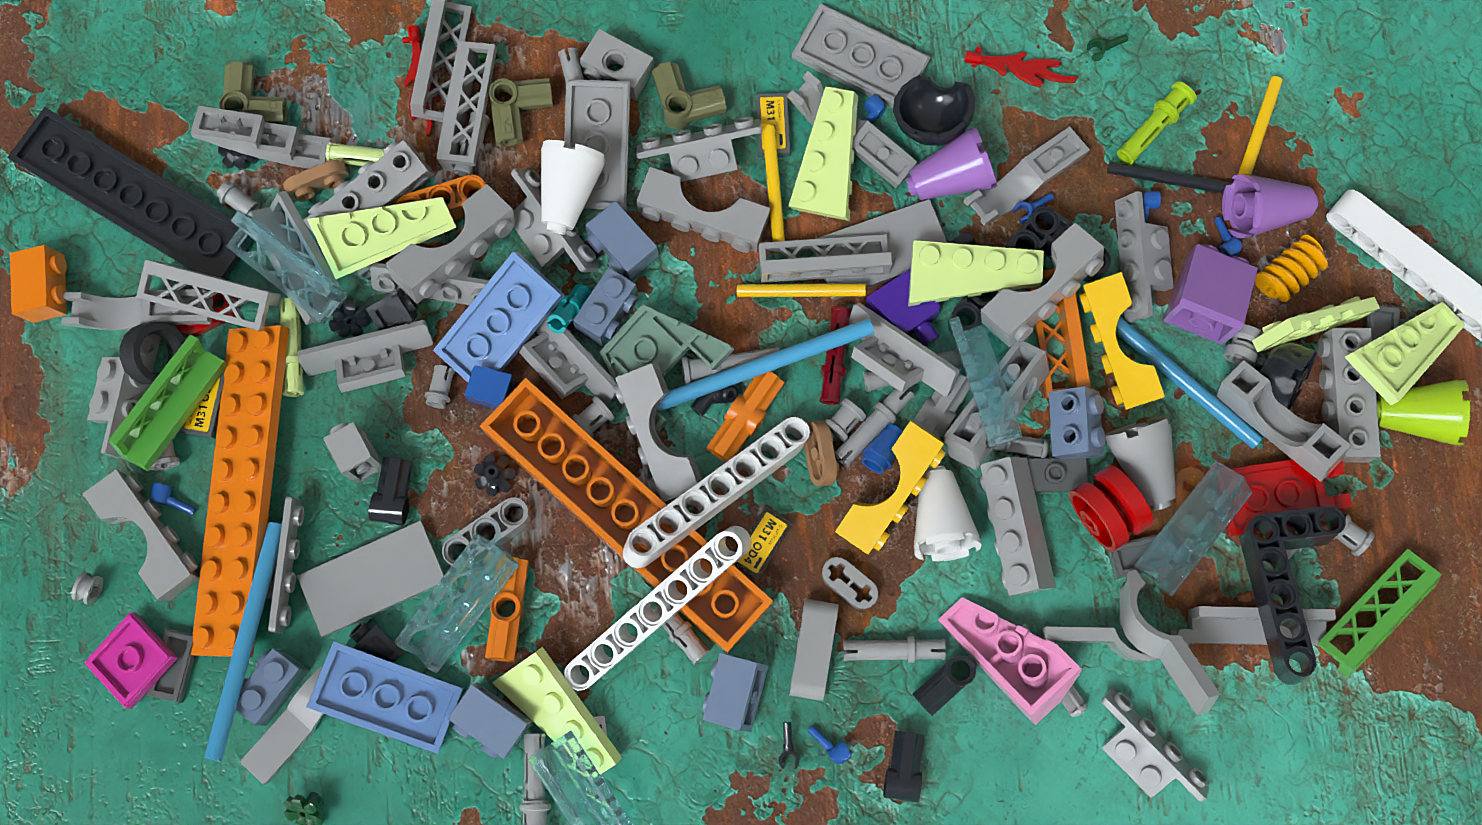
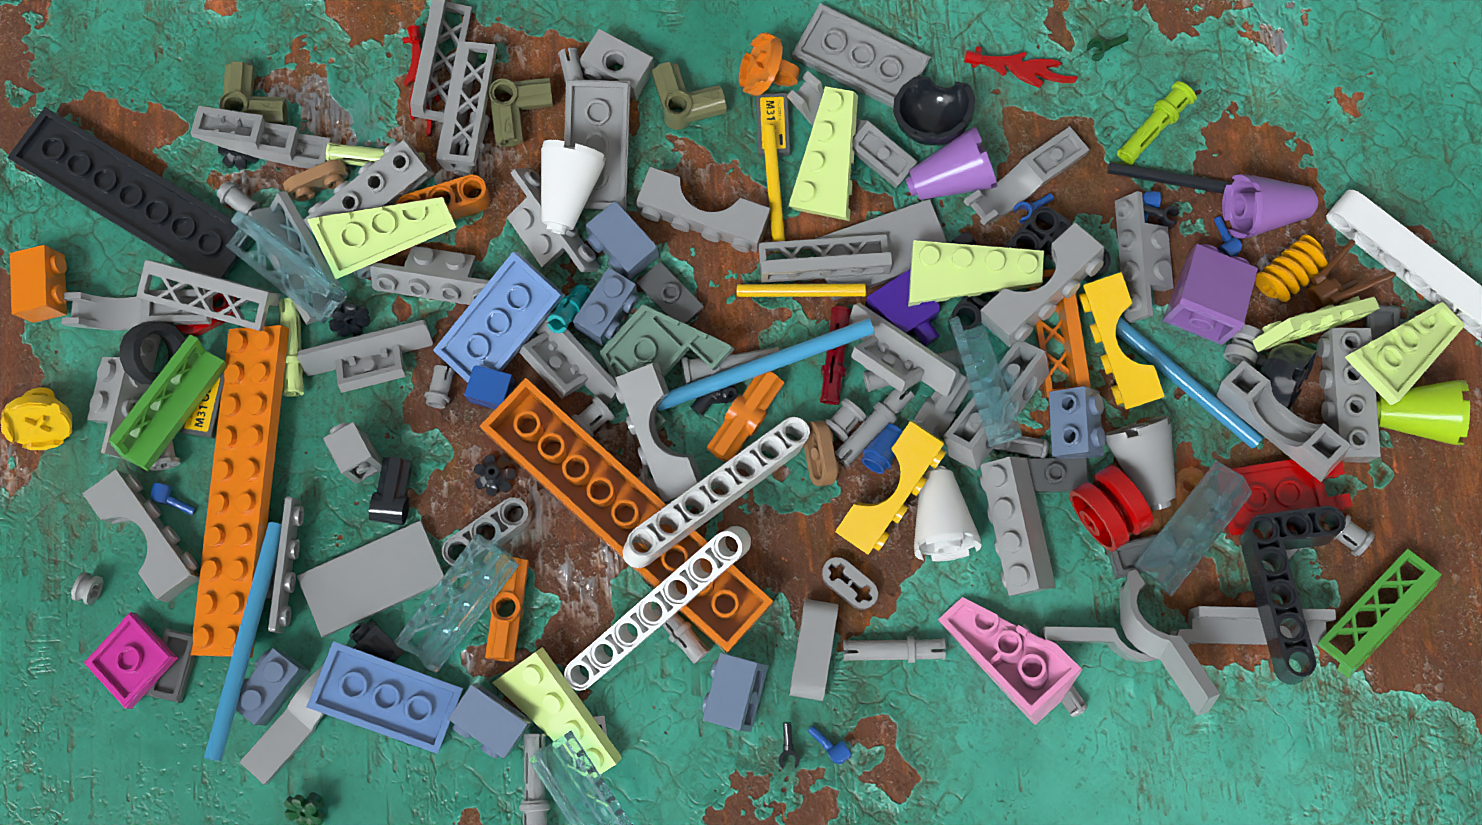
(36, 420): none -> yellow tile
(393, 310): black bracket -> none
(422, 270): light grey arch -> none
(669, 294): none -> dark grey plate
(701, 152): light grey bracket -> none
(766, 66): none -> orange tile
(766, 538): tile -> none
(875, 107): blue hand -> none
(903, 776): black piece -> none
(942, 686): black piece -> none
(1146, 754): bracket -> none
(1161, 214): none -> black hand
(1261, 125): yellow bar -> none
(1330, 291): none -> reddish brown plant

